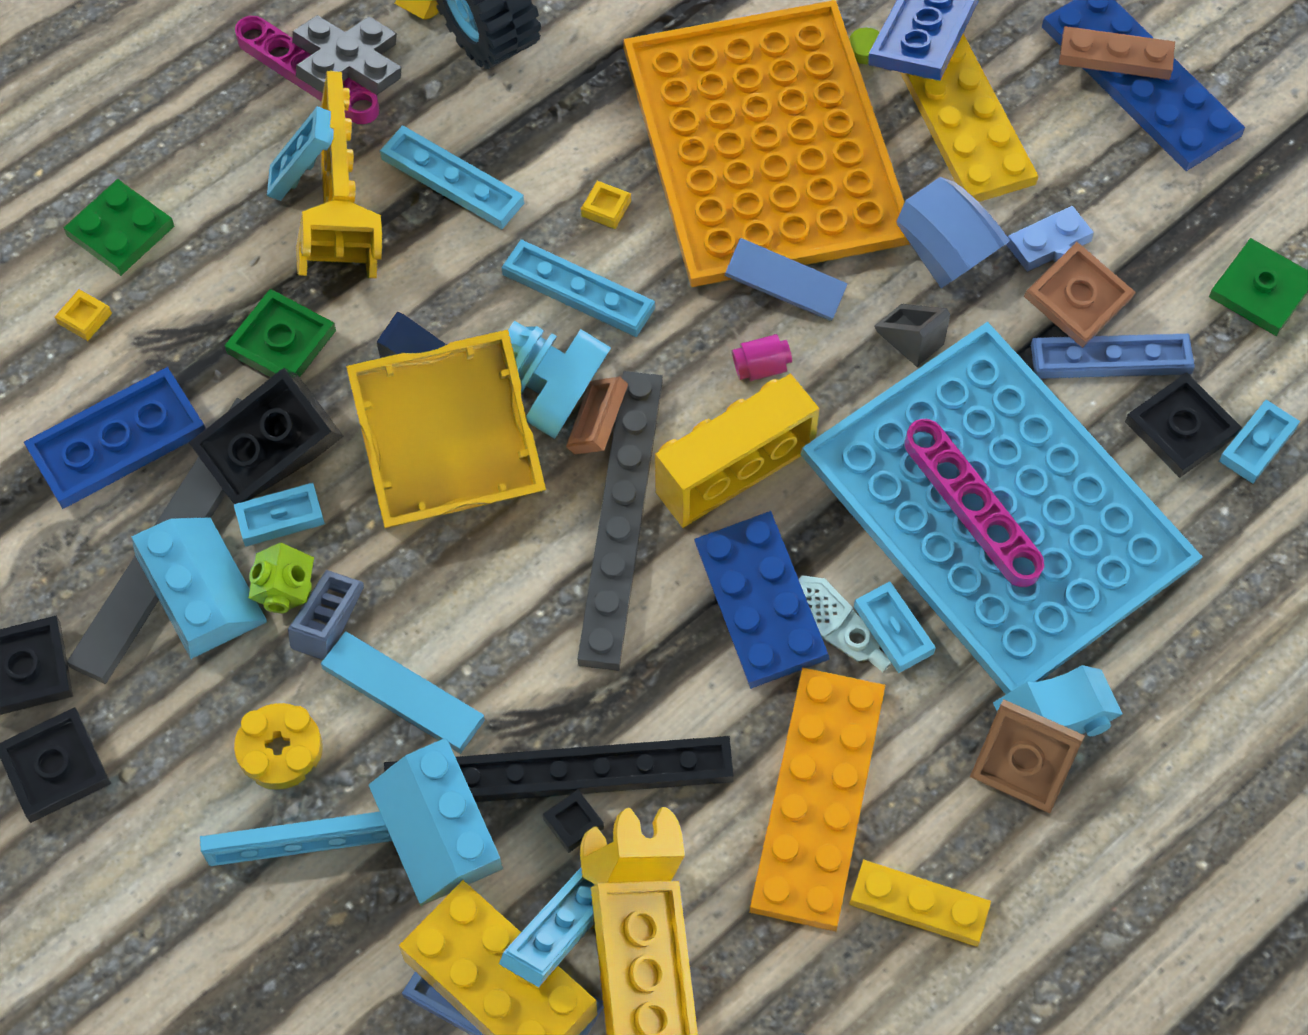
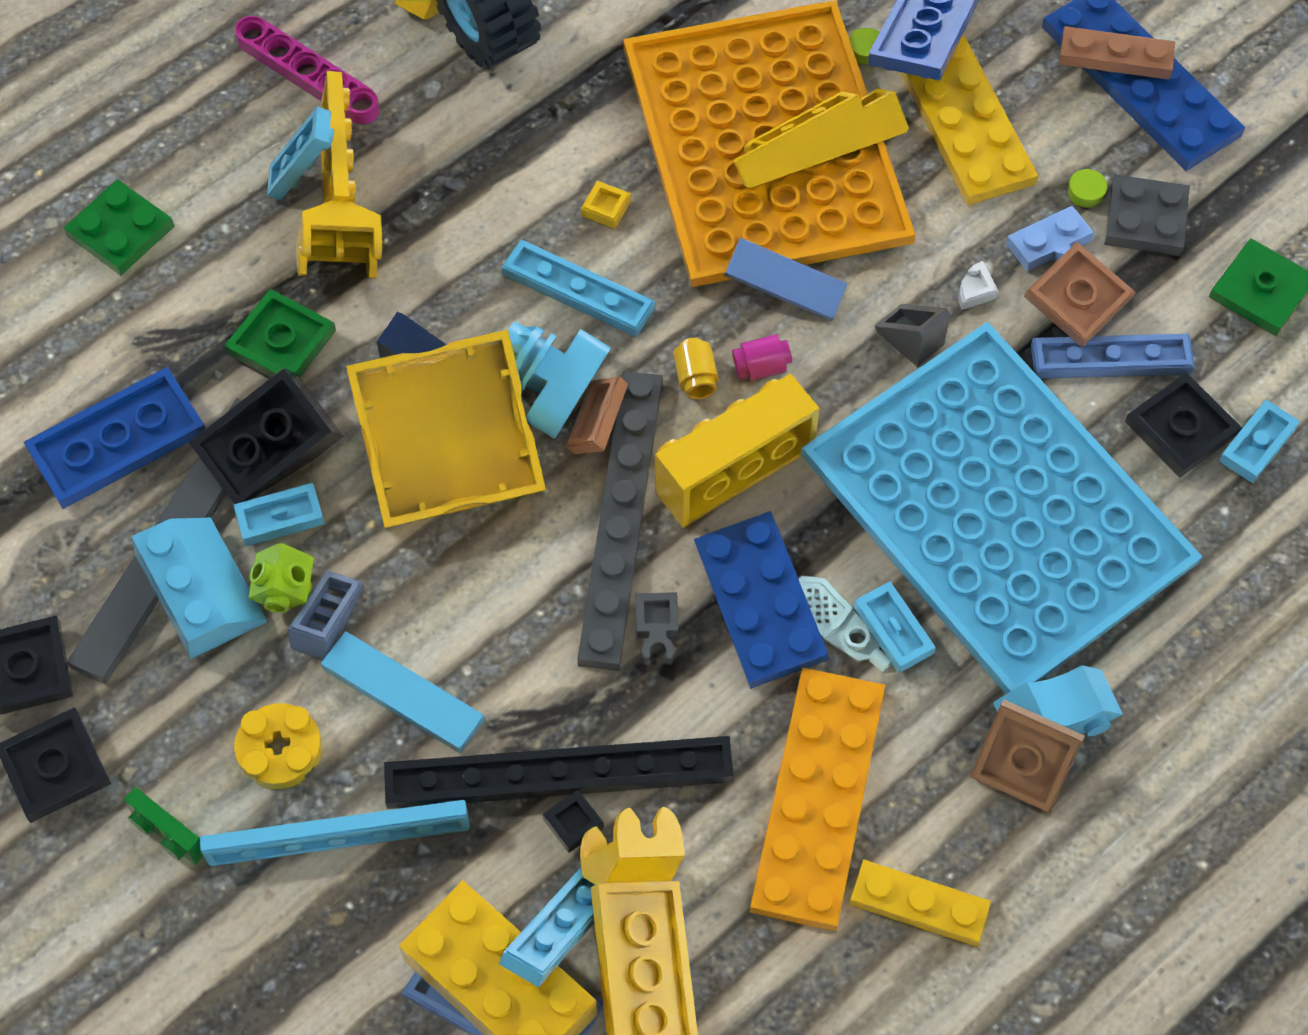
(83, 315): yellow tile -> none
(149, 817): none -> green plate
(352, 52): plate -> none
(434, 822): medium azure slope -> none
(452, 177): medium azure plate -> none
(657, 621): none -> dark grey plate
(696, 368): none -> yellow brick
(821, 134): none -> yellow wedge
(949, 229): medium blue slope -> none
(975, 521): dark pink beam -> none
(977, 287): none -> white tile
(1087, 188): none -> lime tile
(1147, 215): none -> dark grey plate

